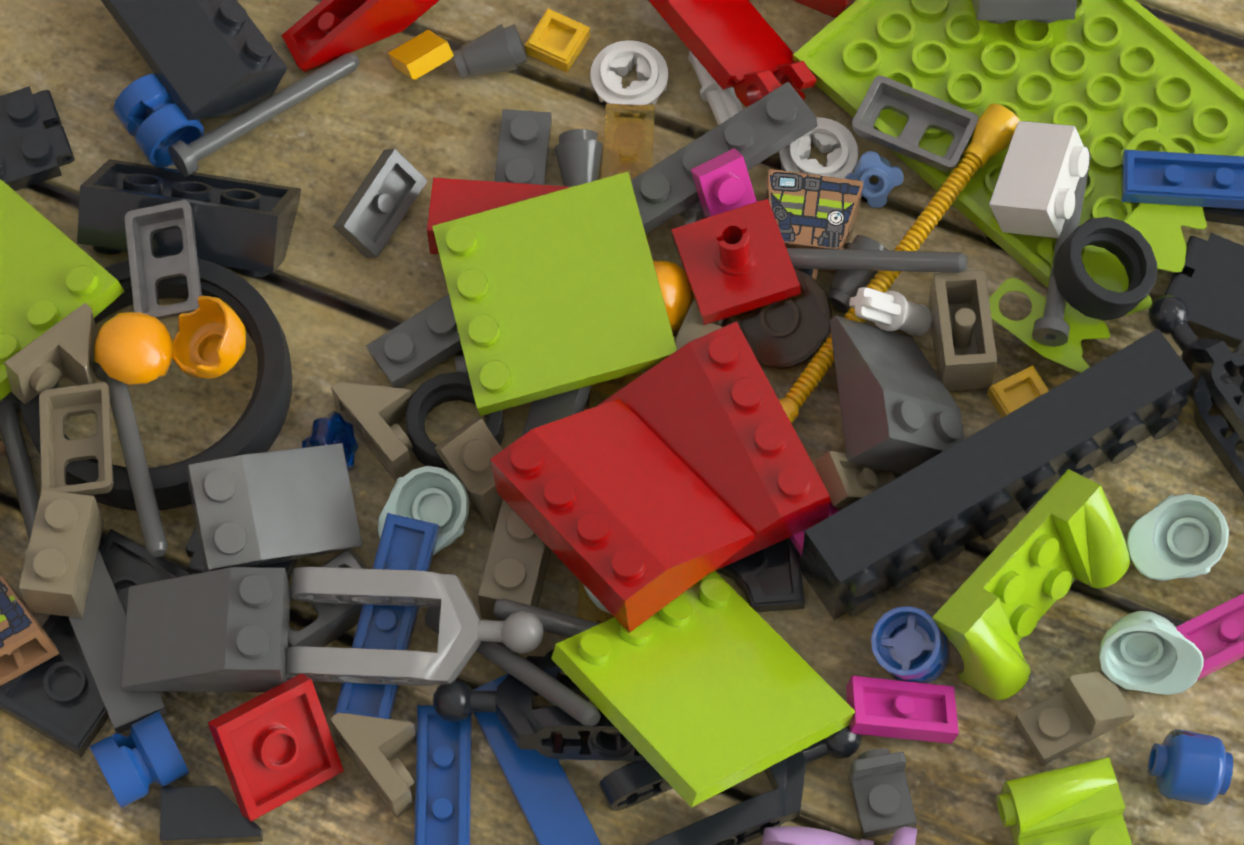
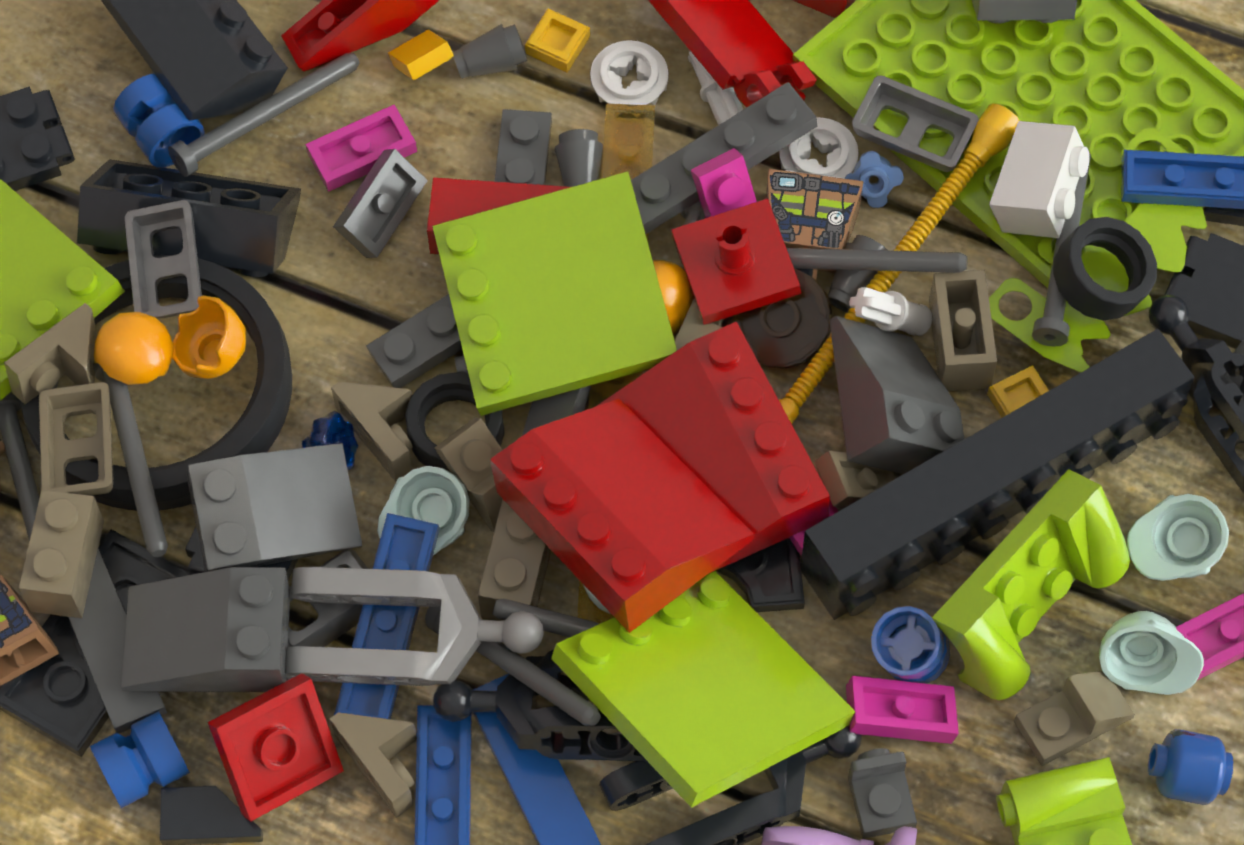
(356, 147): none -> dark pink plate

